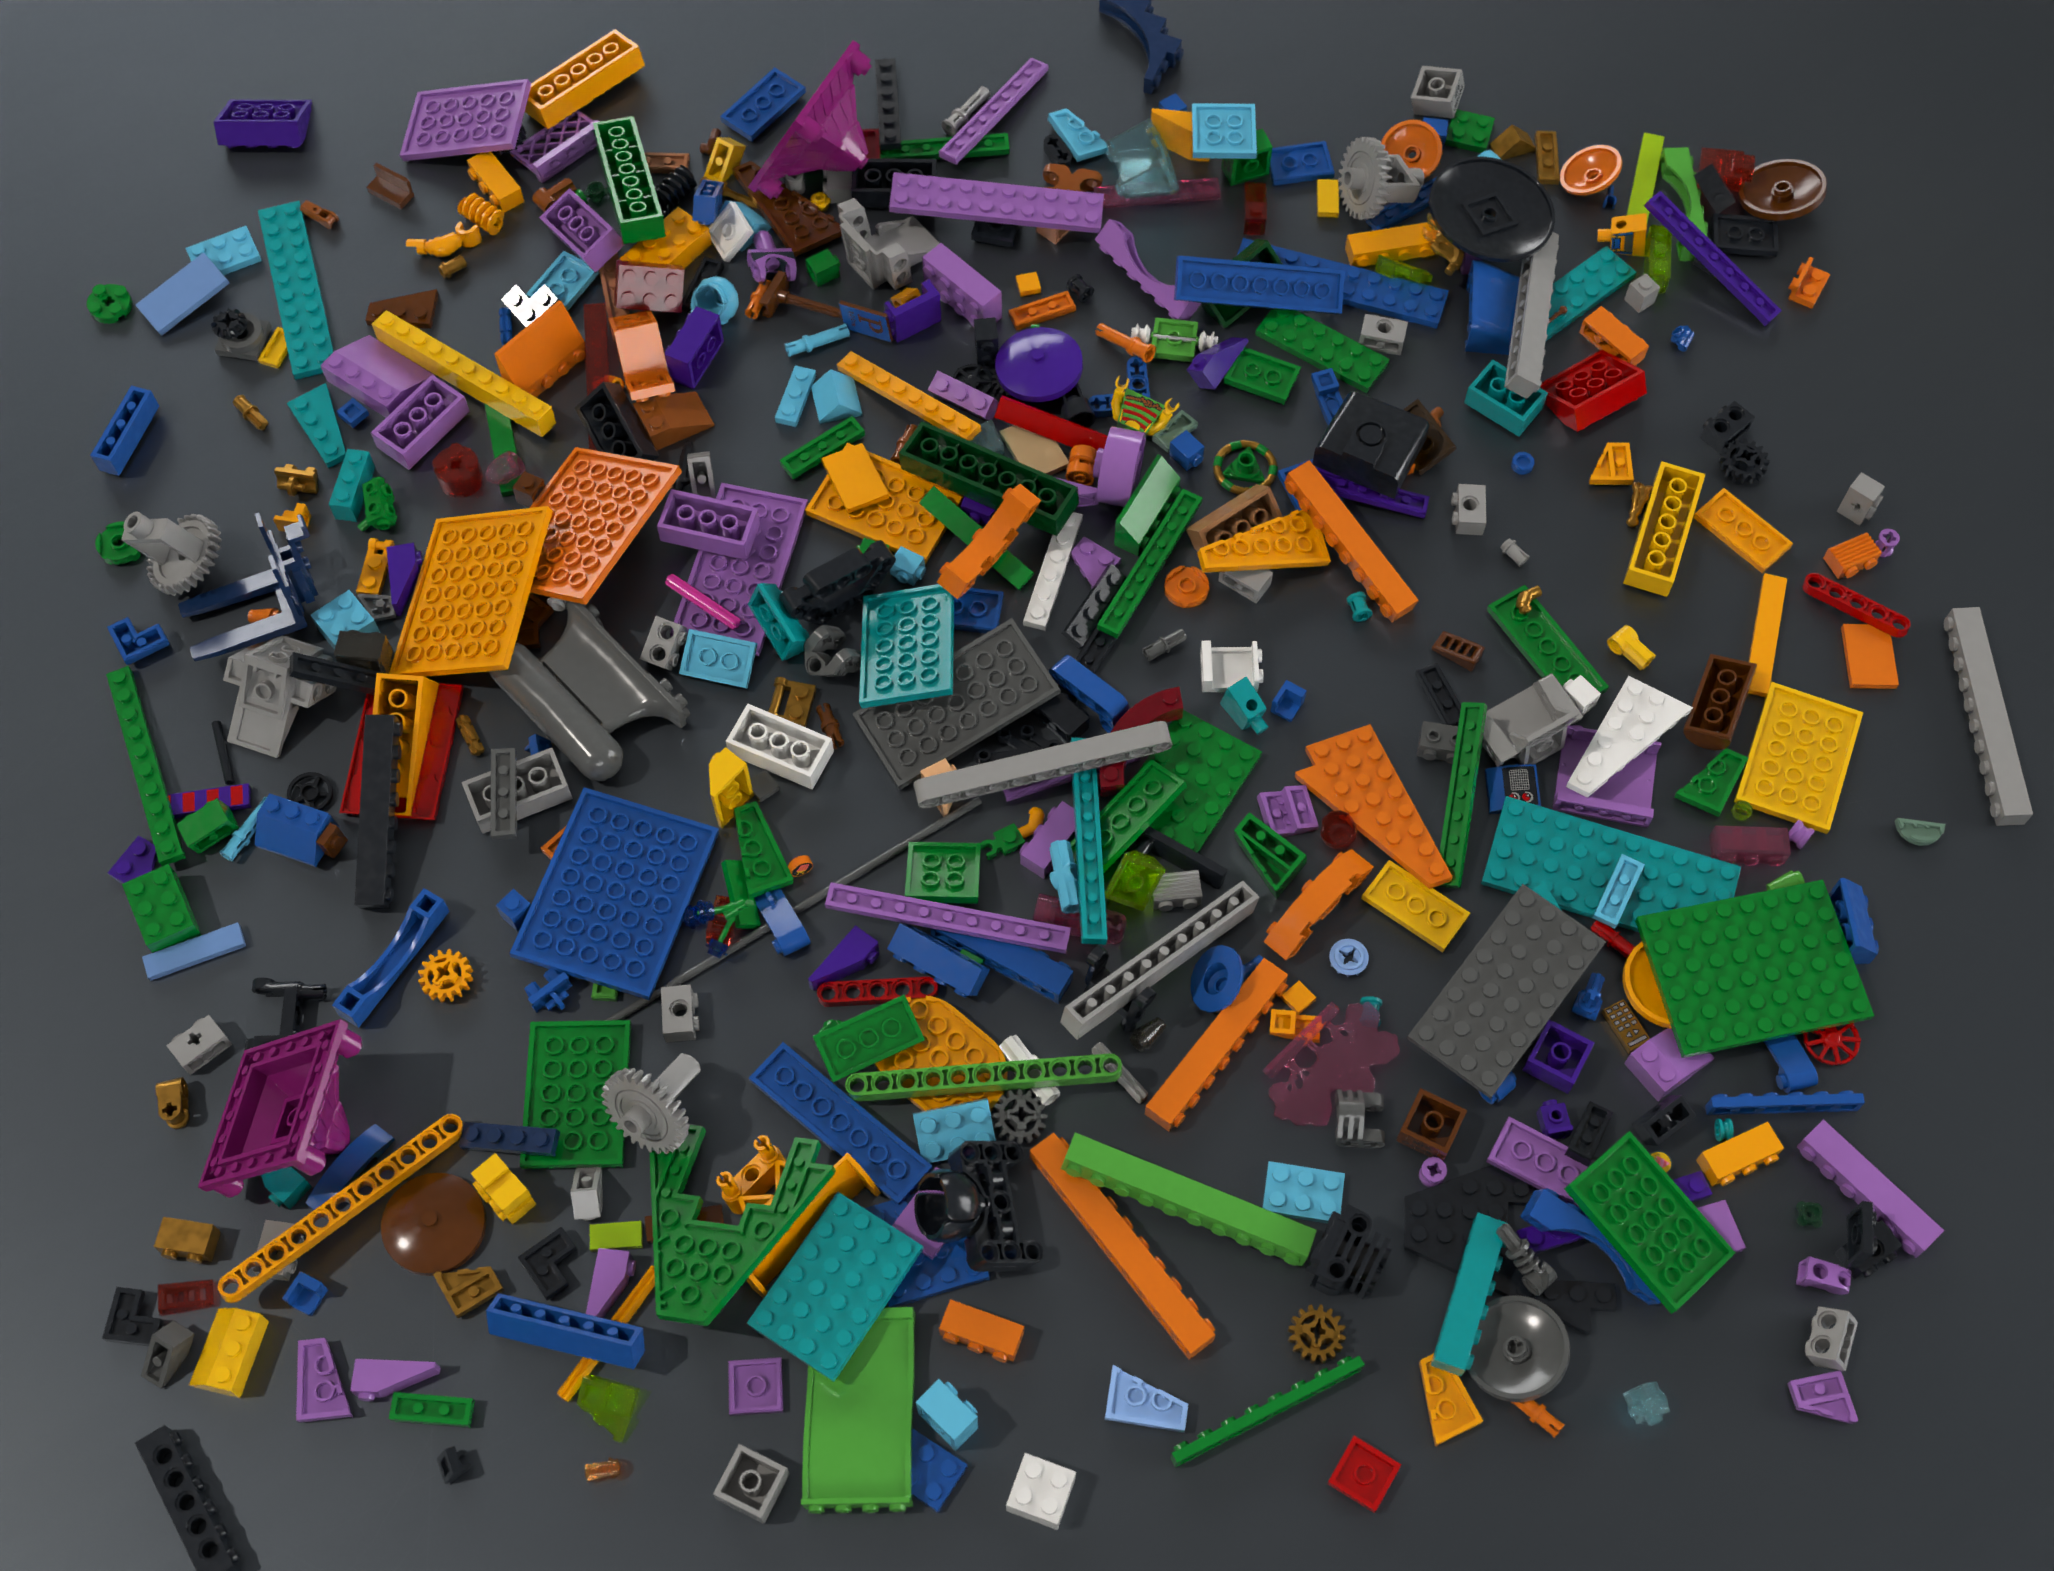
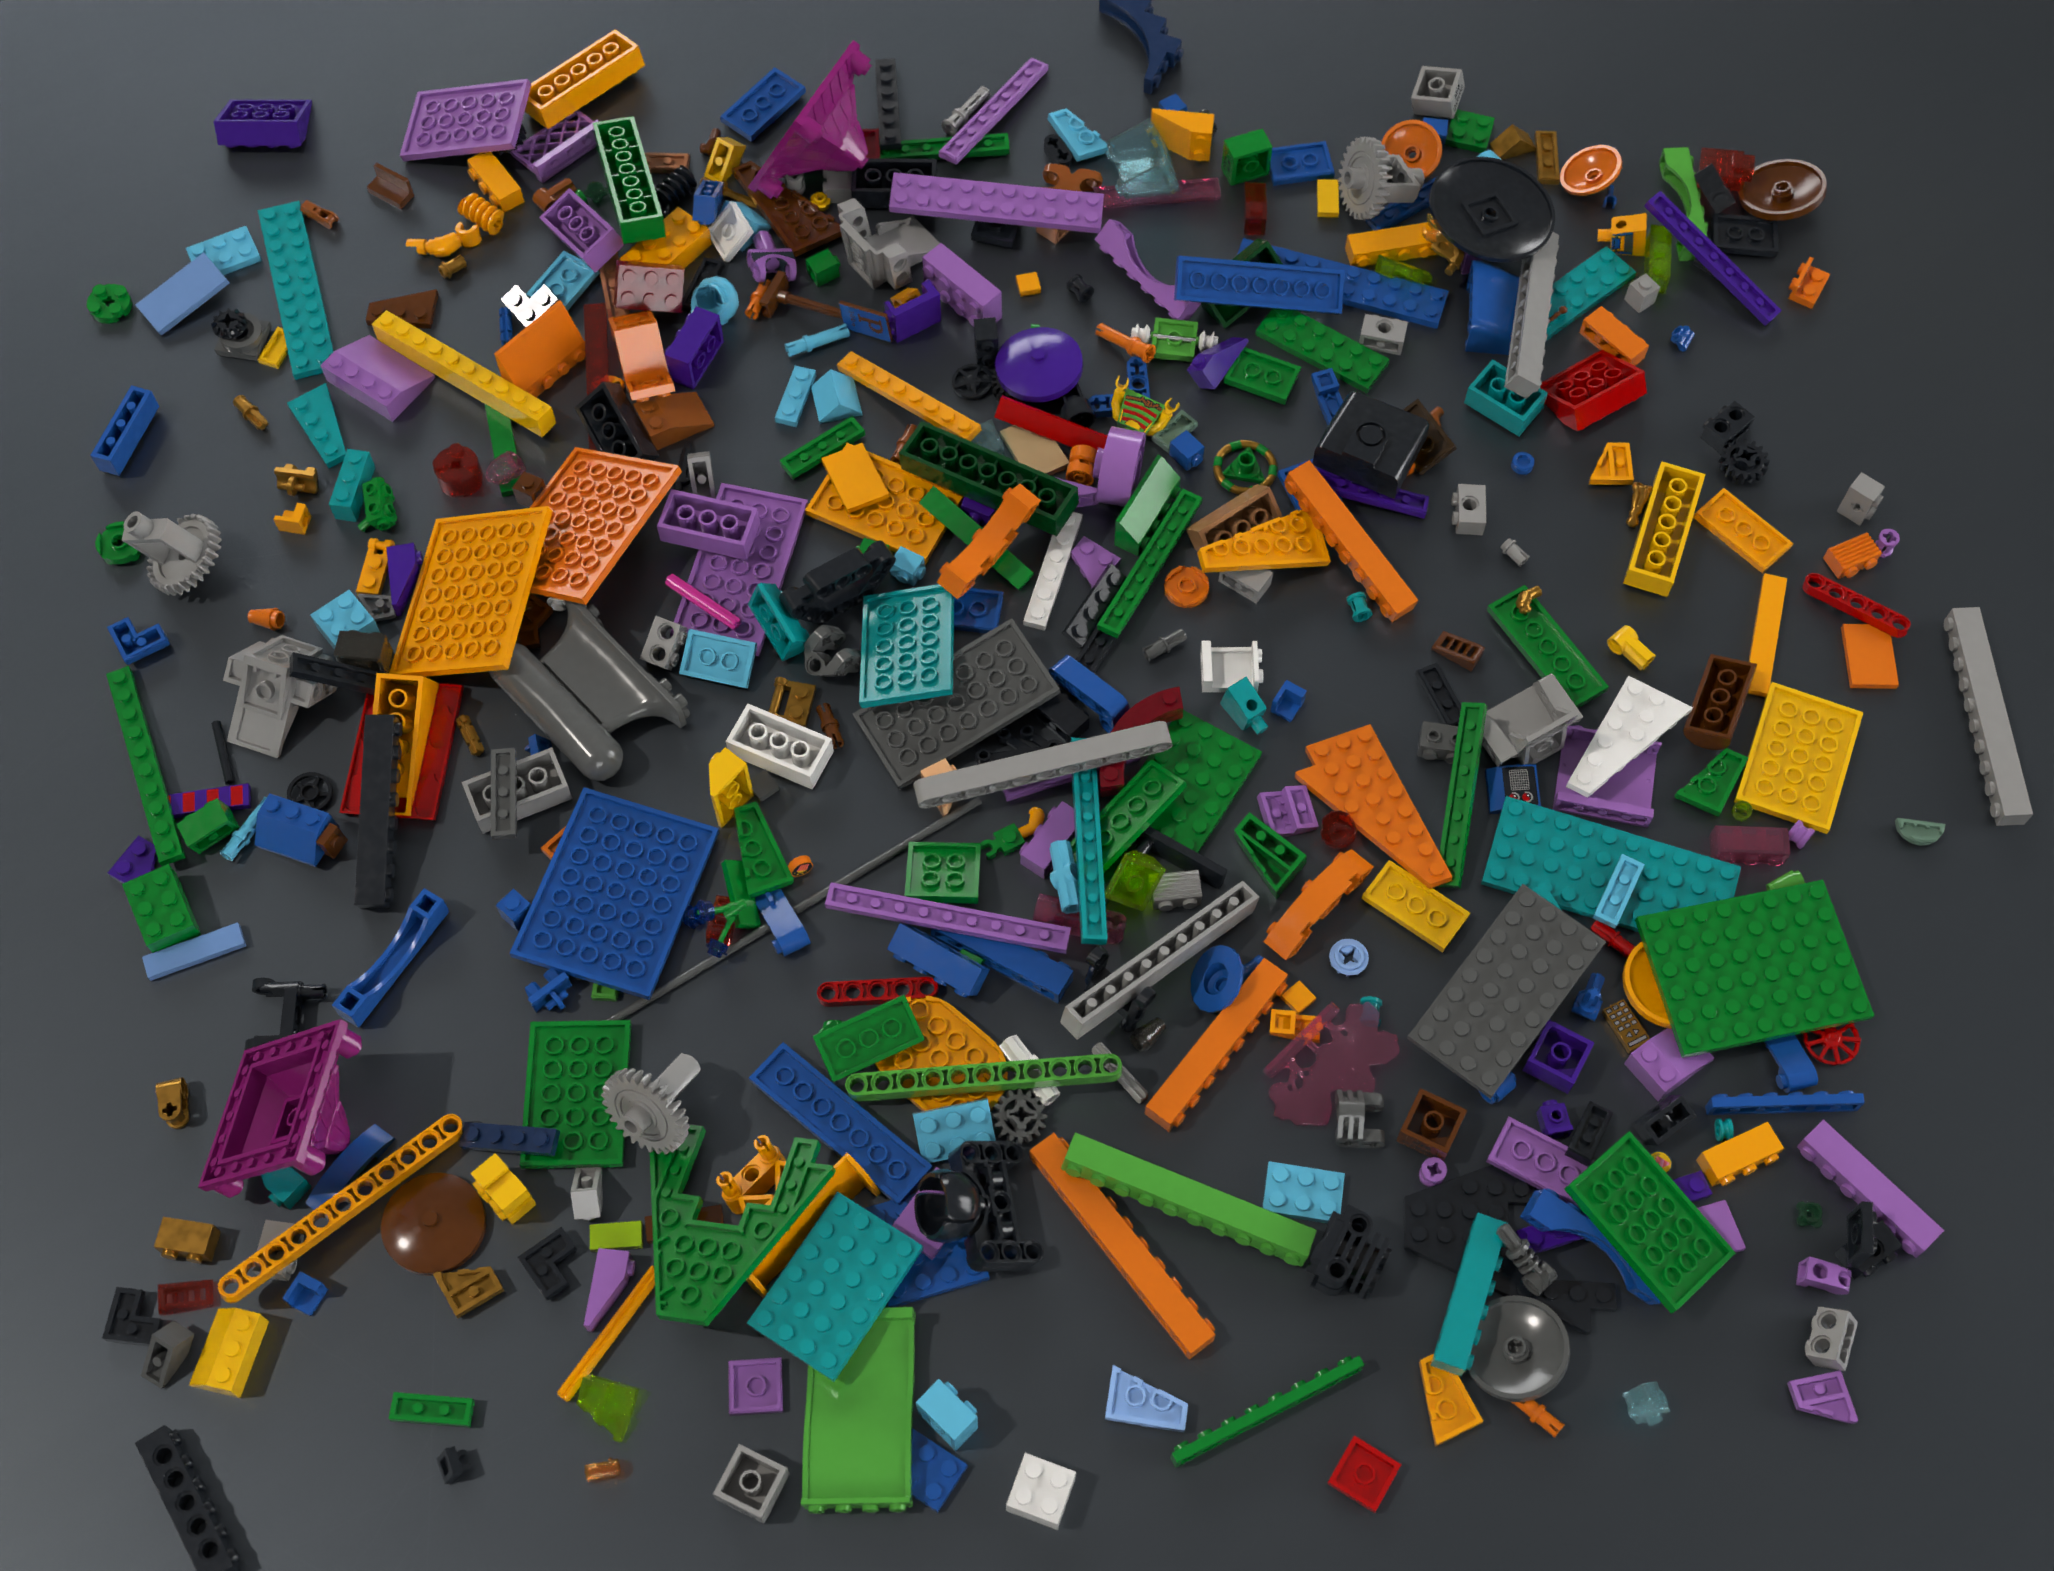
(195, 1056): light grey brick -> none
(289, 580): dark blue piece -> none
(318, 1383): medium lavender wing -> none
(352, 413): blue plate -> none
(384, 1377): medium lavender slope -> none
(420, 422): medium lavender brick -> none
(445, 973): light orange gear -> none
(565, 1331): blue brick -> none
(675, 999): light grey brick -> none
(847, 958): dark purple slope -> none
(963, 396): medium lavender brick -> none
(981, 1331): orange brick -> none
(1042, 310): orange tile -> none
(1224, 131): medium azure plate -> none
(1306, 1333): pearl gold gear -> none
(1582, 694): white brick -> none
(1645, 173): lime tile -> none
(1854, 920): blue slope -> none

